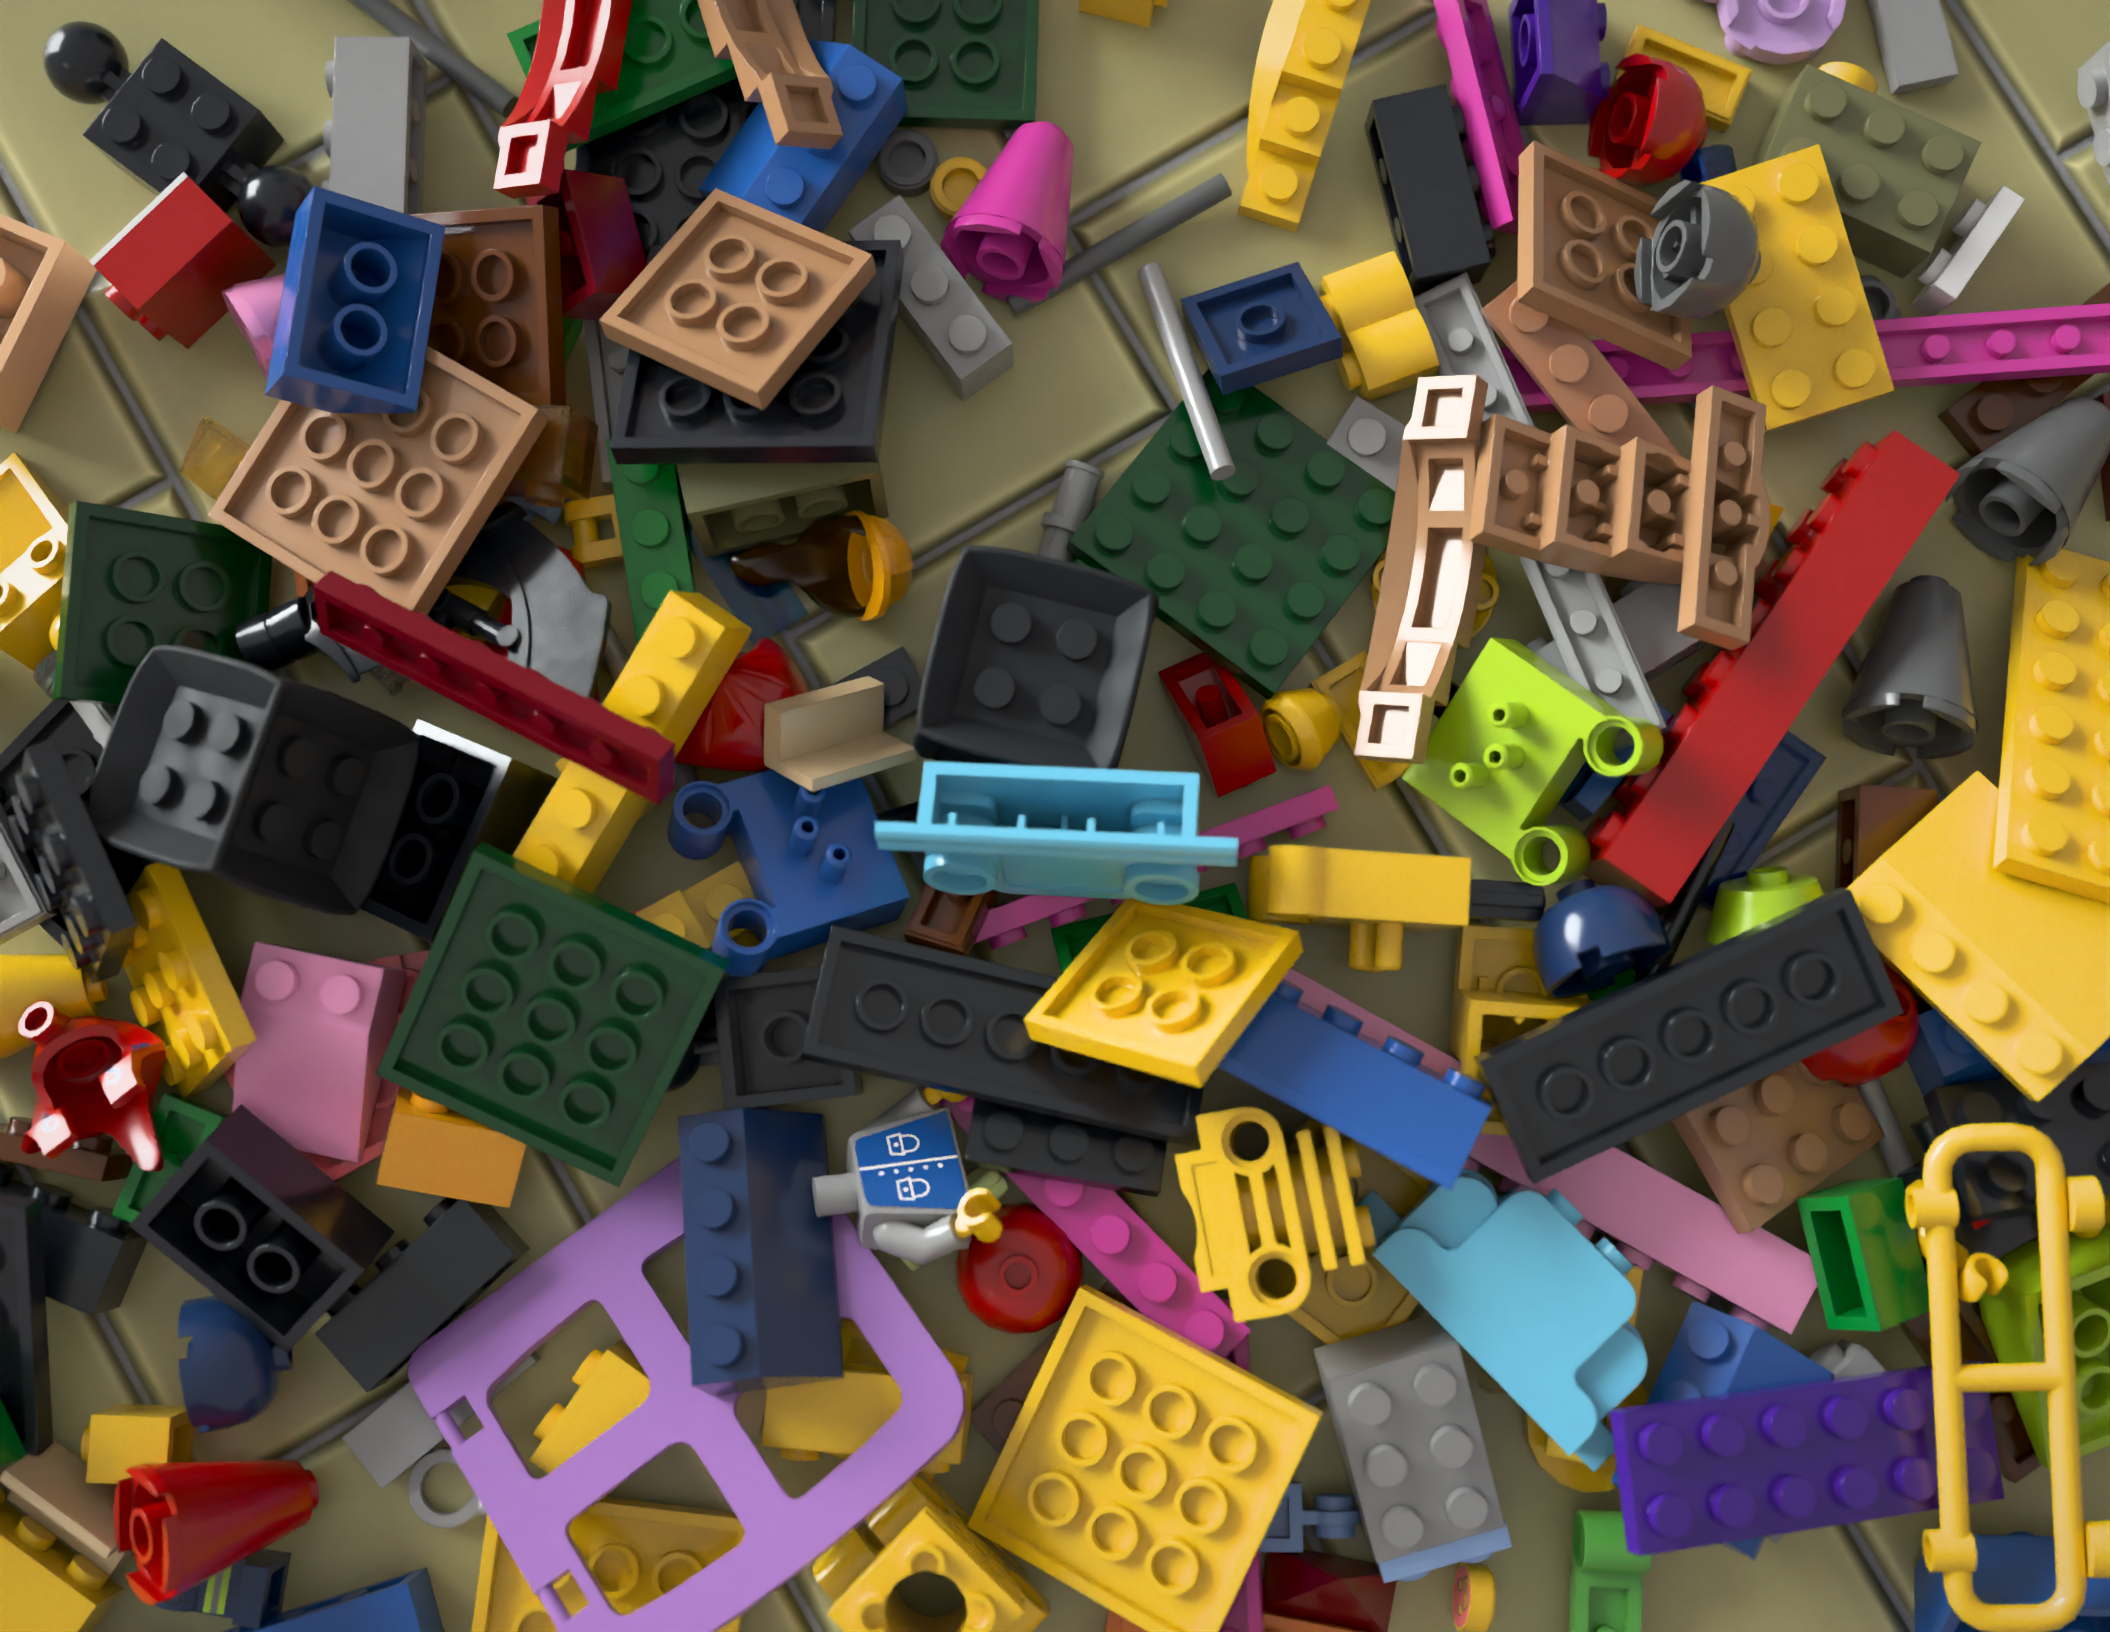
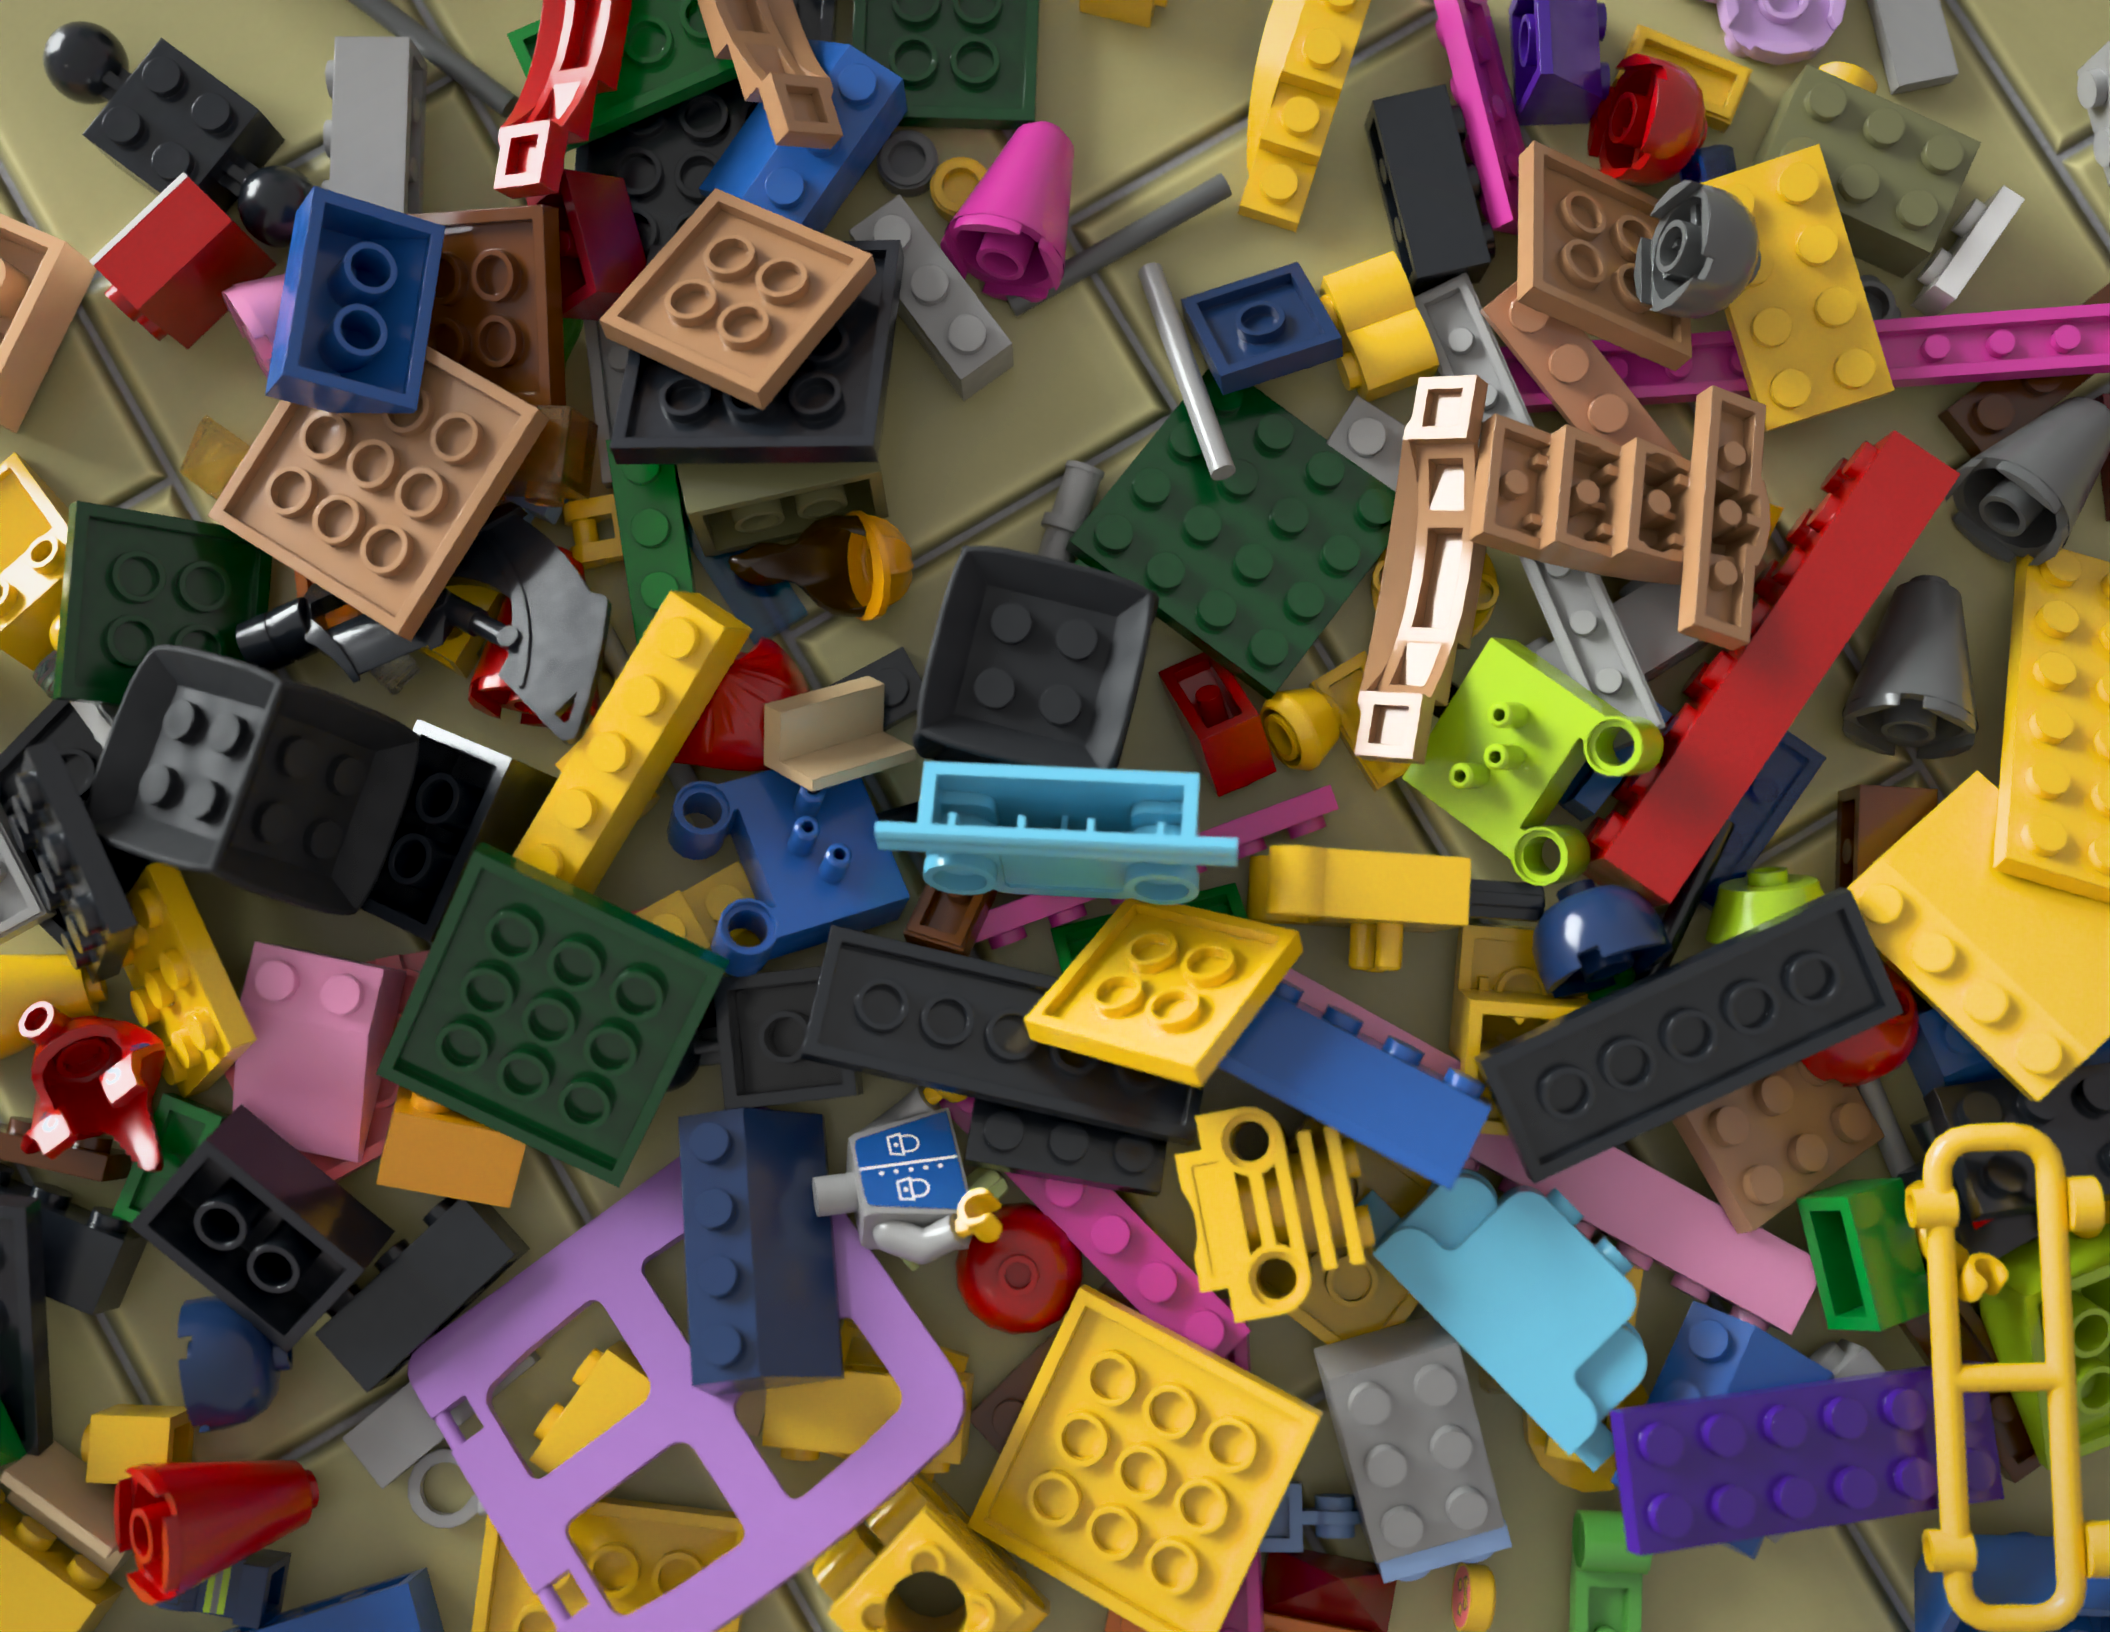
(496, 687): dark red plate -> none

